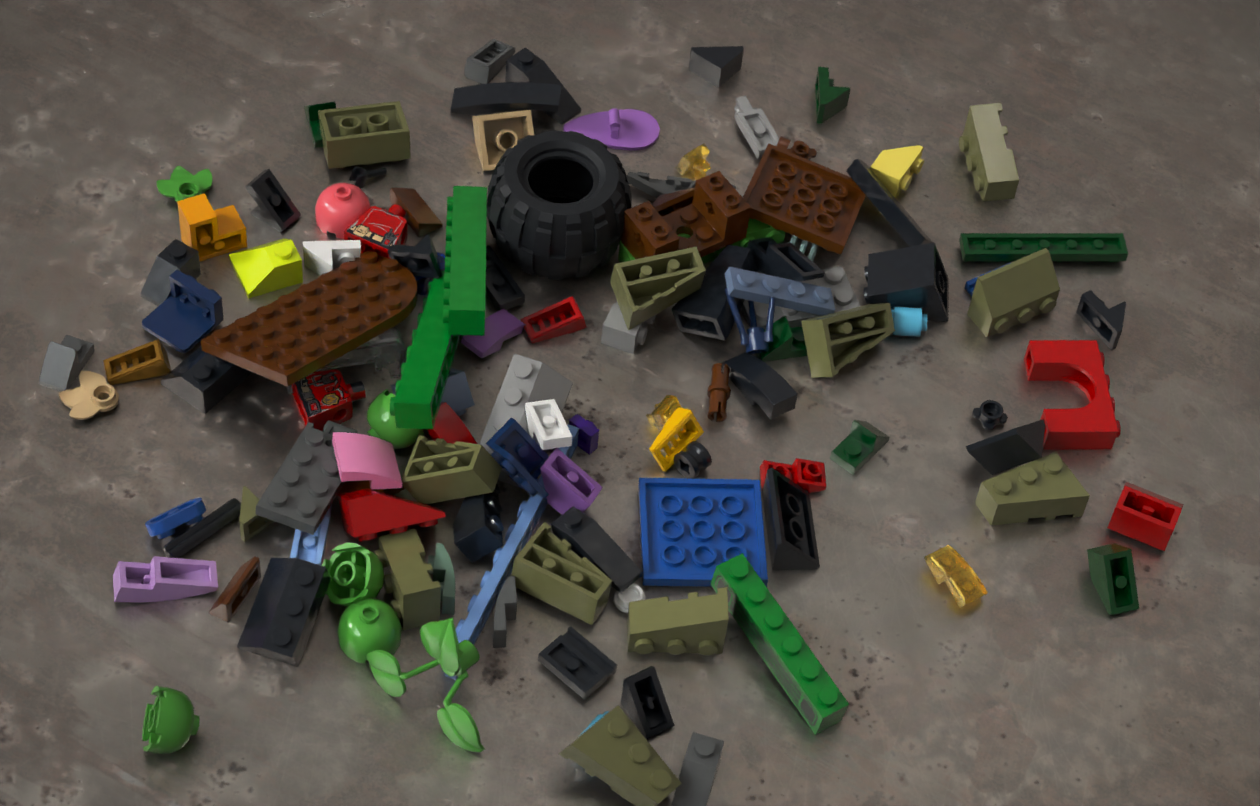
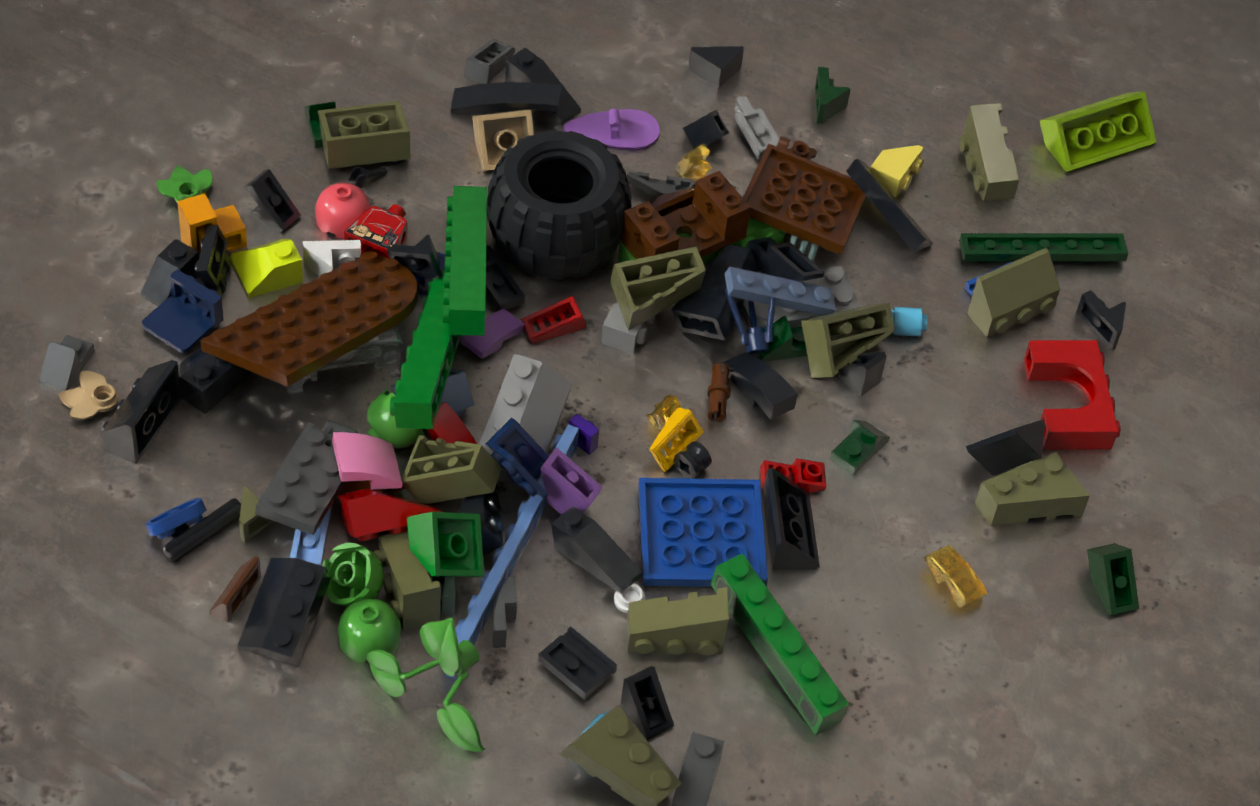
(143, 412): none -> black slope
(155, 363): pearl gold slope -> none
(163, 579): lavender slope -> none
(169, 721): bright green cylinder -> none
(214, 260): none -> black plate
(326, 397): red torso -> none
(418, 213): reddish brown slope -> none
(447, 543): none -> green slope
(547, 424): white slope -> none
(560, 577): olive wedge -> none
(706, 129): none -> black panel
(863, 372): none -> black slope
(909, 279): black slope -> none
(990, 414): black plate -> none
(1099, 130): none -> lime slope
(1145, 516): red slope -> none

